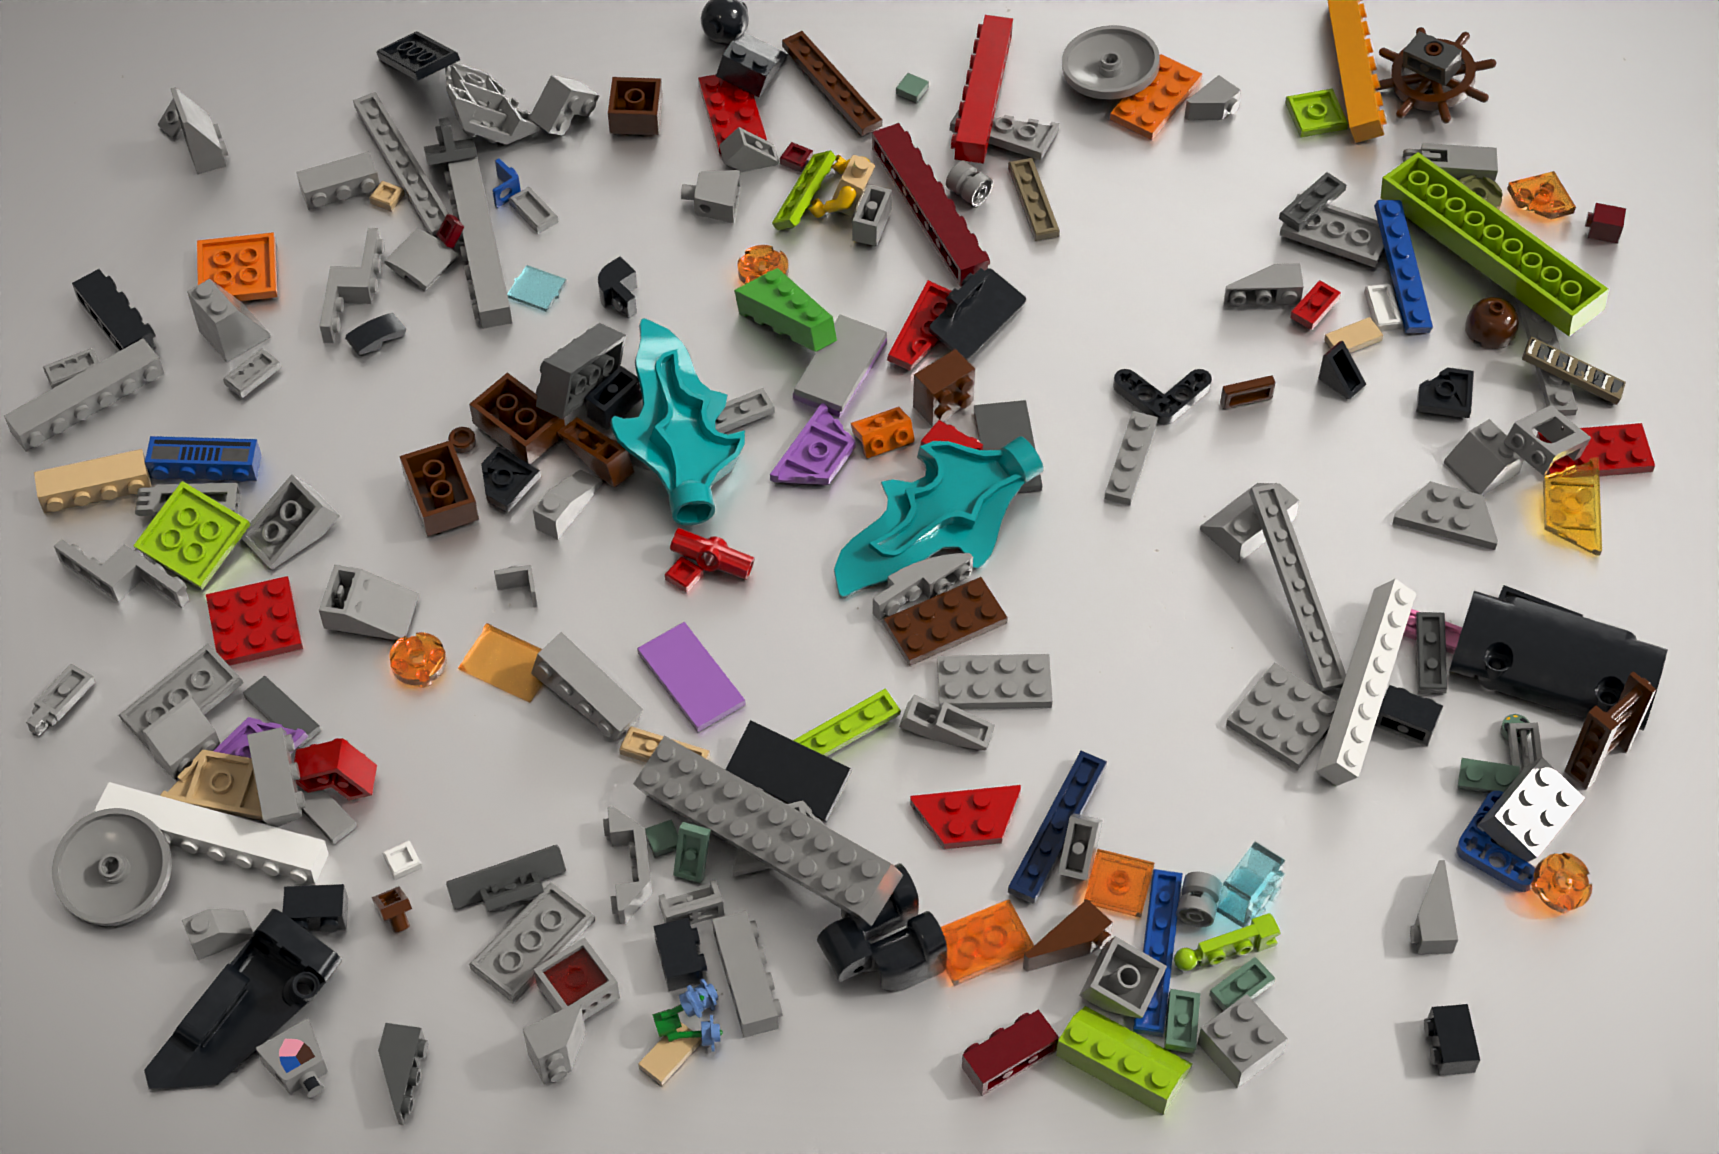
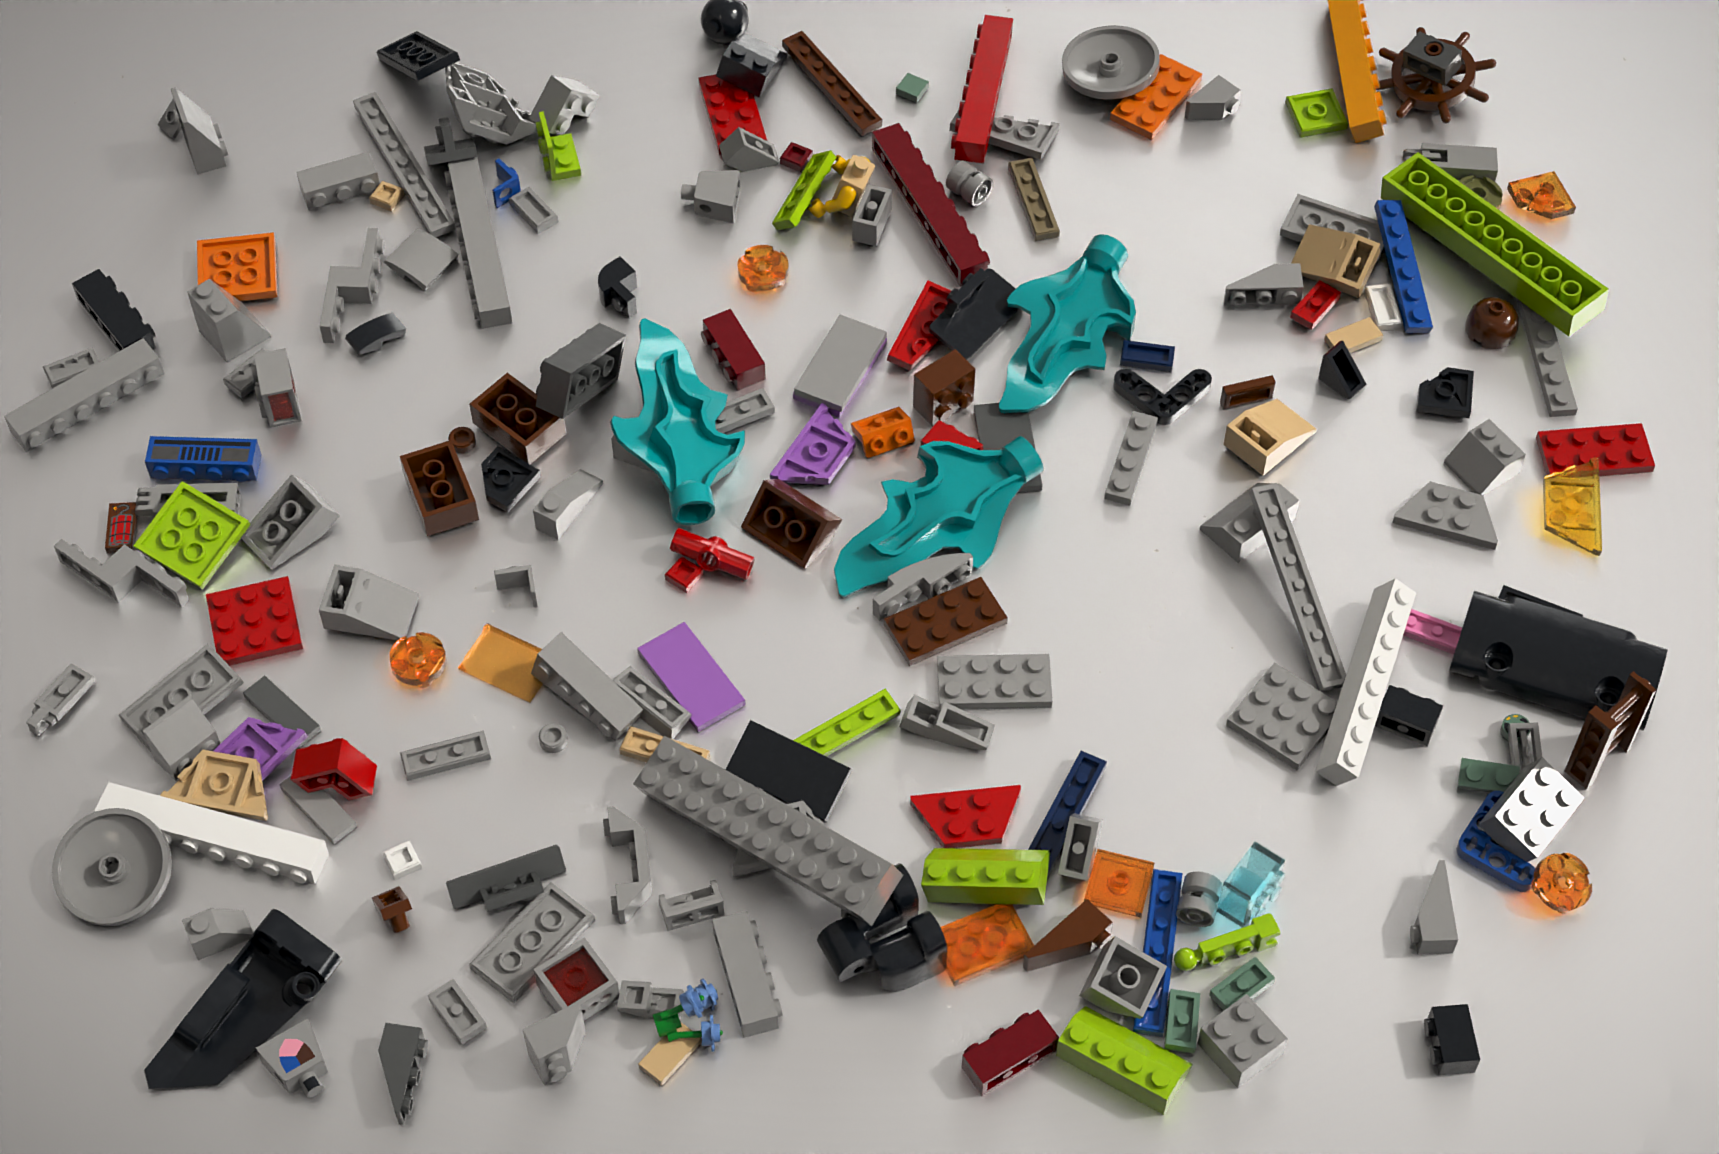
(91, 481): tan brick -> none
(121, 526): none -> tile
(275, 388): none -> light grey piece
(276, 776): light grey slope -> none
(317, 907): black brick -> none
(445, 755): none -> light grey tile
(450, 230): dark red tile -> none
(457, 1011): none -> light grey plate
(536, 288): clear light blue piece -> none
(553, 738): none -> light grey tile
(559, 151): none -> lime bracket
(597, 451): reddish brown slope -> none
(613, 397): black brick -> none
(635, 105): reddish brown brick -> none
(644, 1000): none -> light grey slope
(658, 708): none -> light grey slope
(662, 838): sand green tile -> none
(679, 955): black brick -> none
(691, 852): sand green plate -> none
(733, 350): none -> dark red brick
(787, 308): bright green wedge -> none
(790, 522): none -> reddish brown slope
(986, 876): none -> lime slope
(1068, 324): none -> teal piece
(1147, 356): none -> dark blue tile
(1266, 434): none -> tan slope
(1312, 201): dark grey tile -> none
(1337, 258): none -> tan slope
(1431, 652): dark grey tile -> none
(1564, 435): light grey panel -> none
(1573, 370): dark tan tile -> none
(1605, 222): dark red brick -> none

